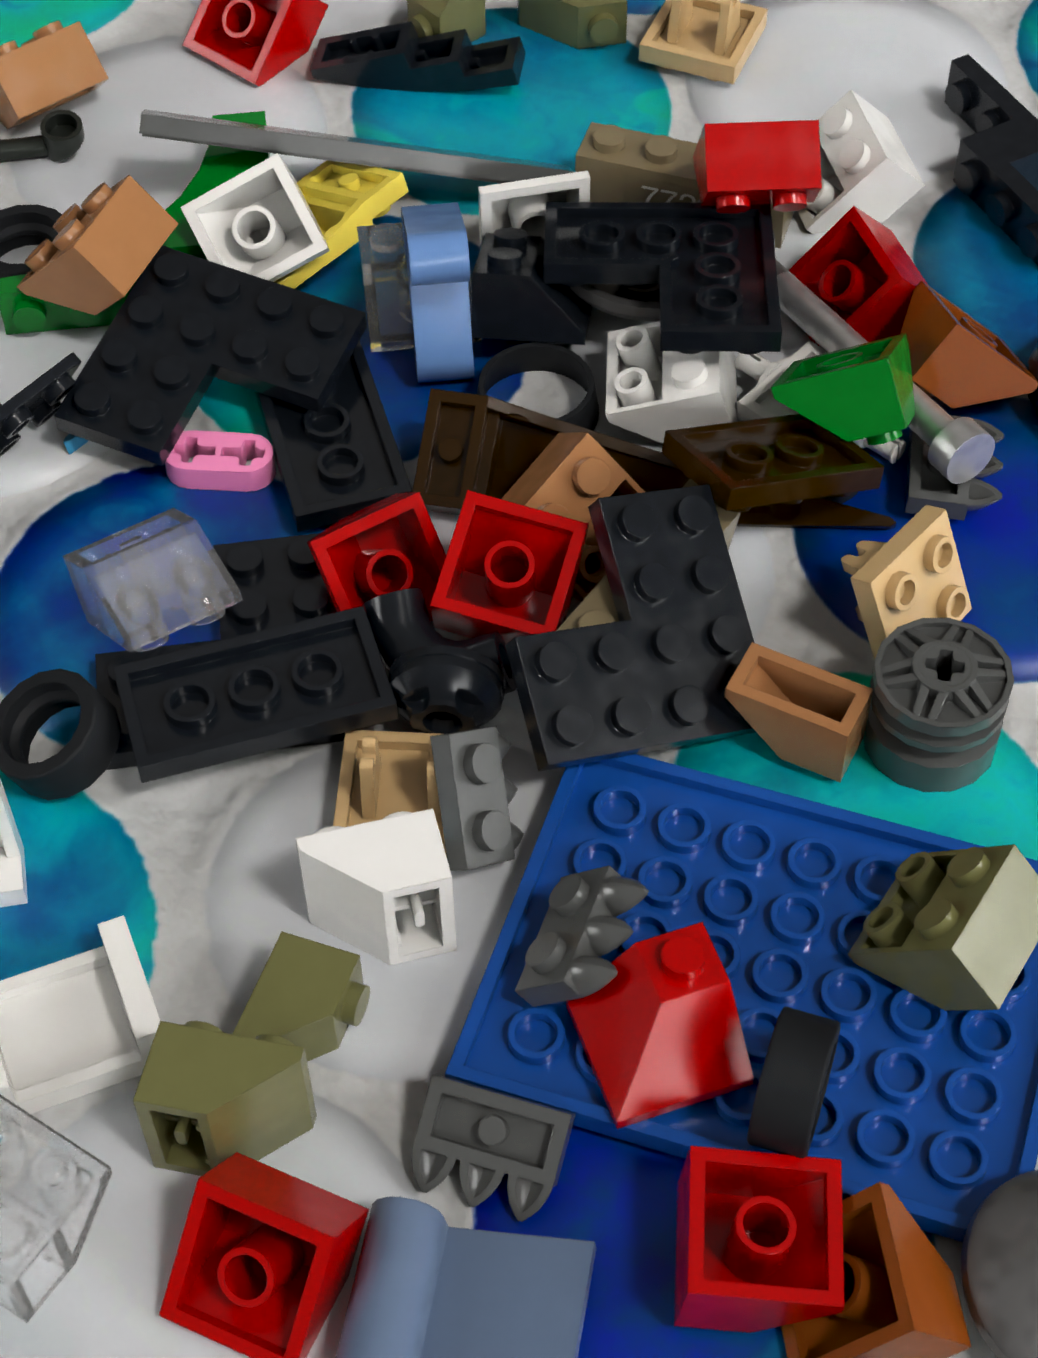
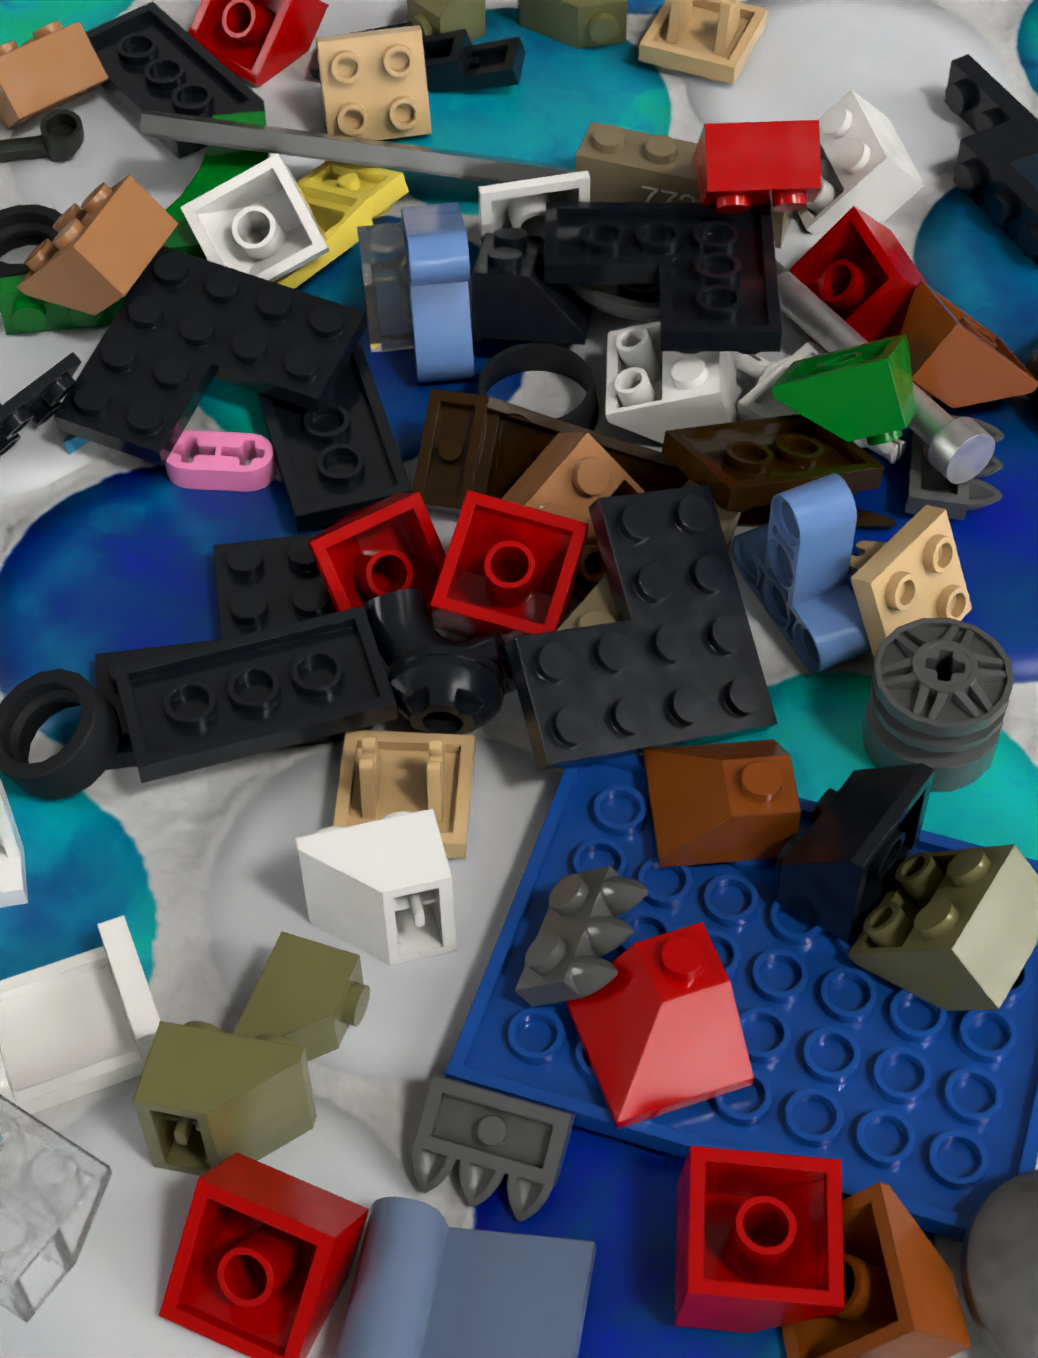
(151, 581): clear slope -> none
(166, 70): none -> black plate
(375, 83): none -> tan plate
(475, 797): dark grey plate -> none
(721, 802): none -> dark orange slope
(793, 1082): black tyre -> none
(801, 710): medium nougat slope -> none
(802, 570): none -> medium blue beam
(854, 846): none -> black slope

